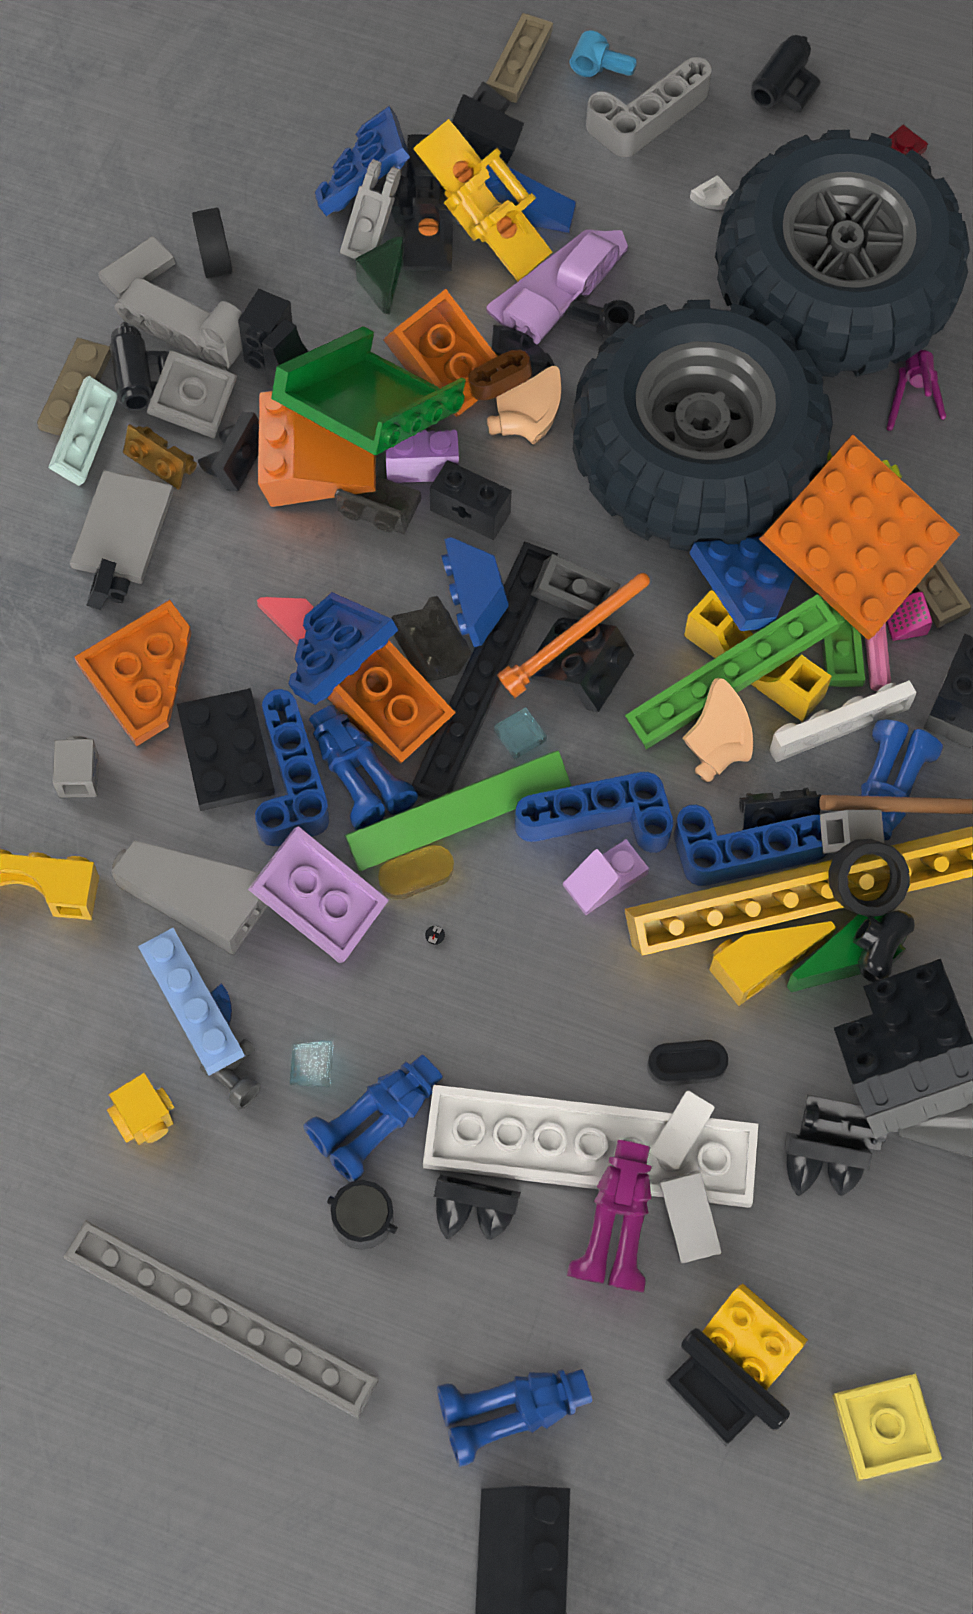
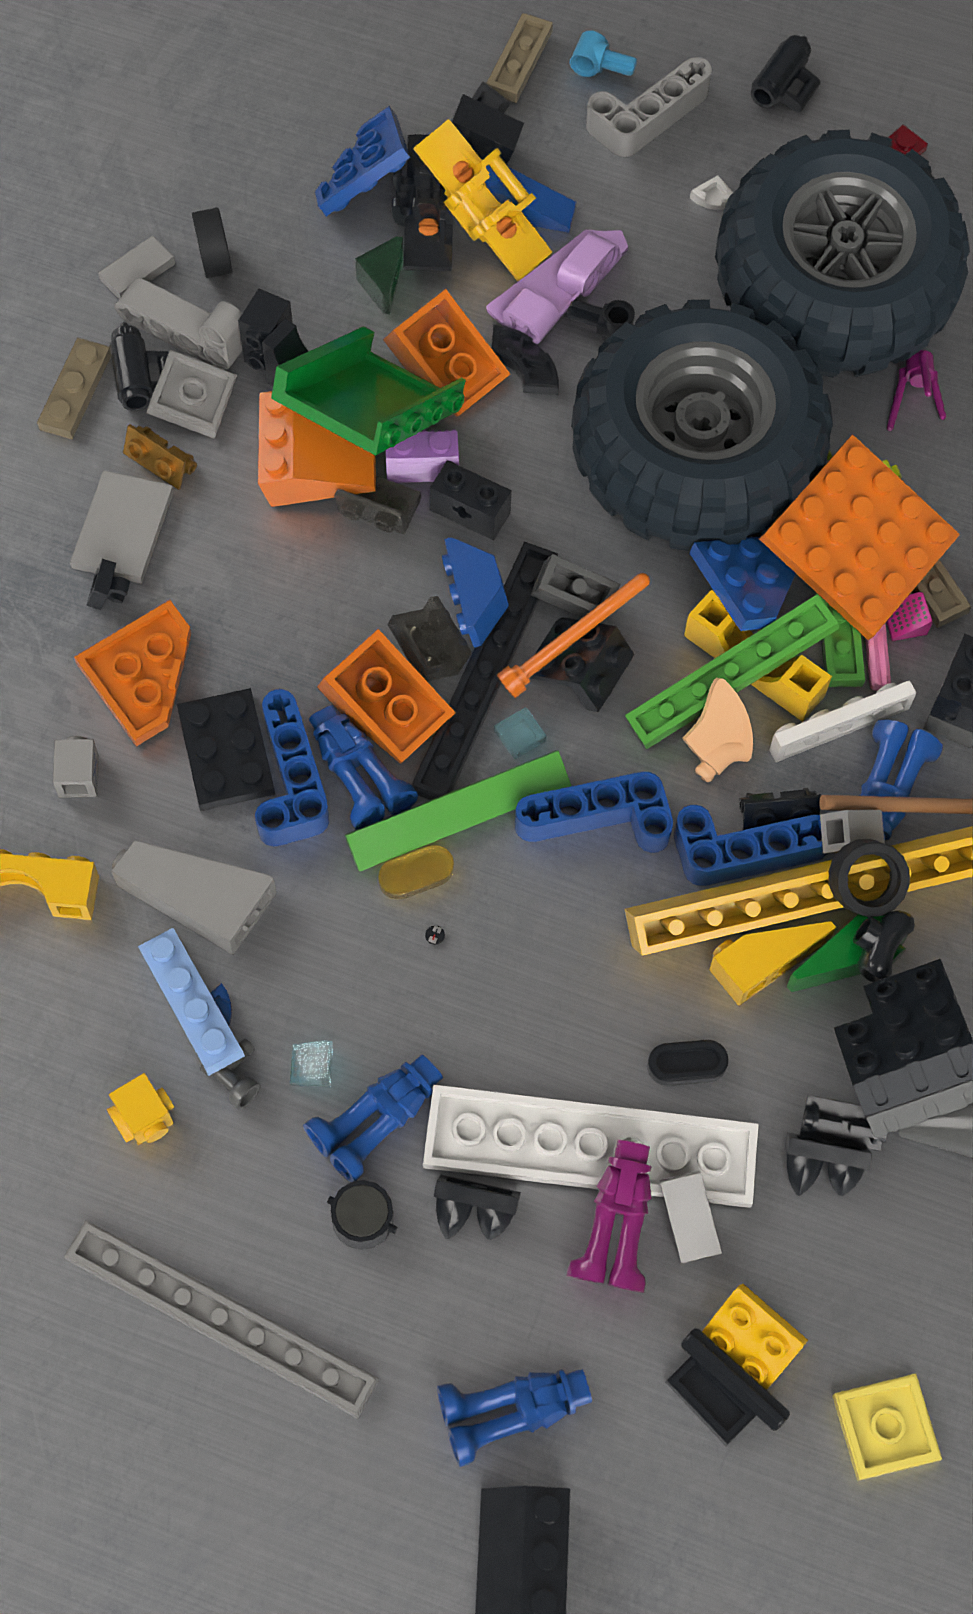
(83, 431): light aqua tile -> none
(237, 454): black tile -> none
(287, 614): coral tile -> none
(318, 894): lavender plate -> none
(336, 644): blue plate -> none
(370, 212): light grey hinge -> none
(500, 375): reddish brown beam -> none
(529, 407): light nougat arm -> none
(605, 876): lavender slope -> none
(682, 1130): white sticker -> none

